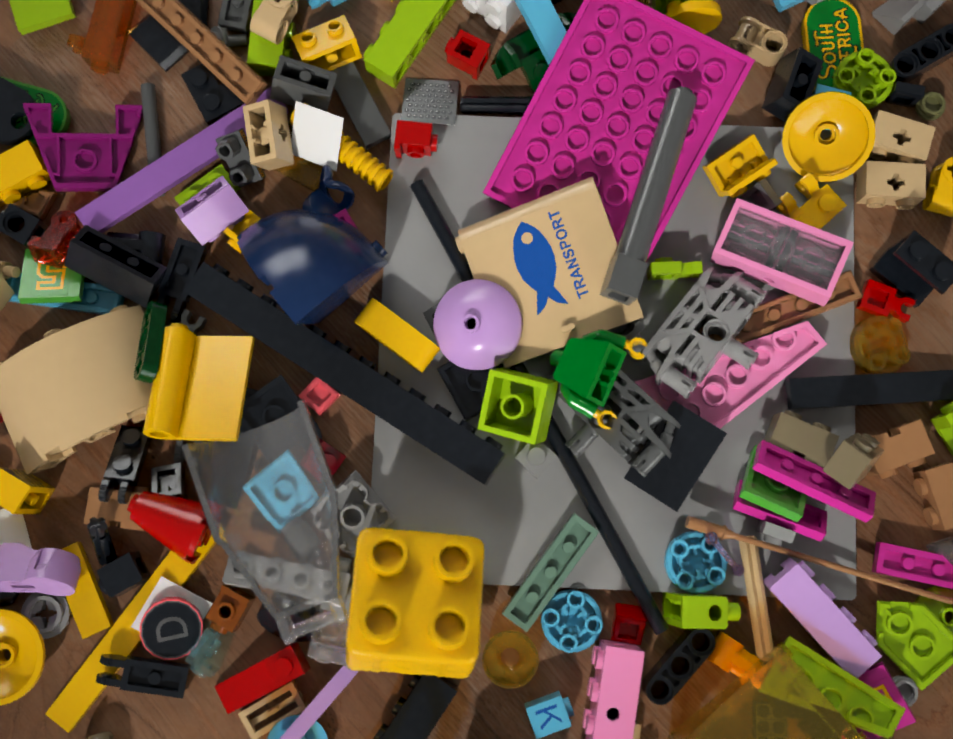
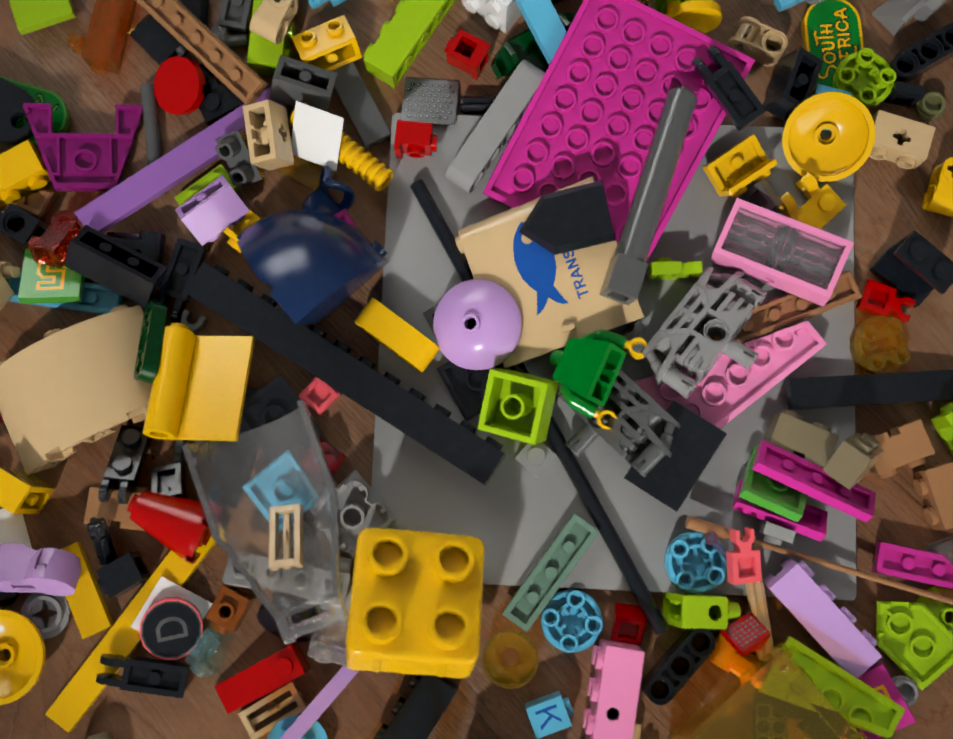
(179, 86): none -> red tile
(287, 562): none -> tan tile
(495, 127): none -> light grey beam
(570, 219): none -> black tile
(729, 89): none -> black hinge
(743, 561): none -> coral plate
(746, 634): none -> red slope
(905, 178): tan brick -> none

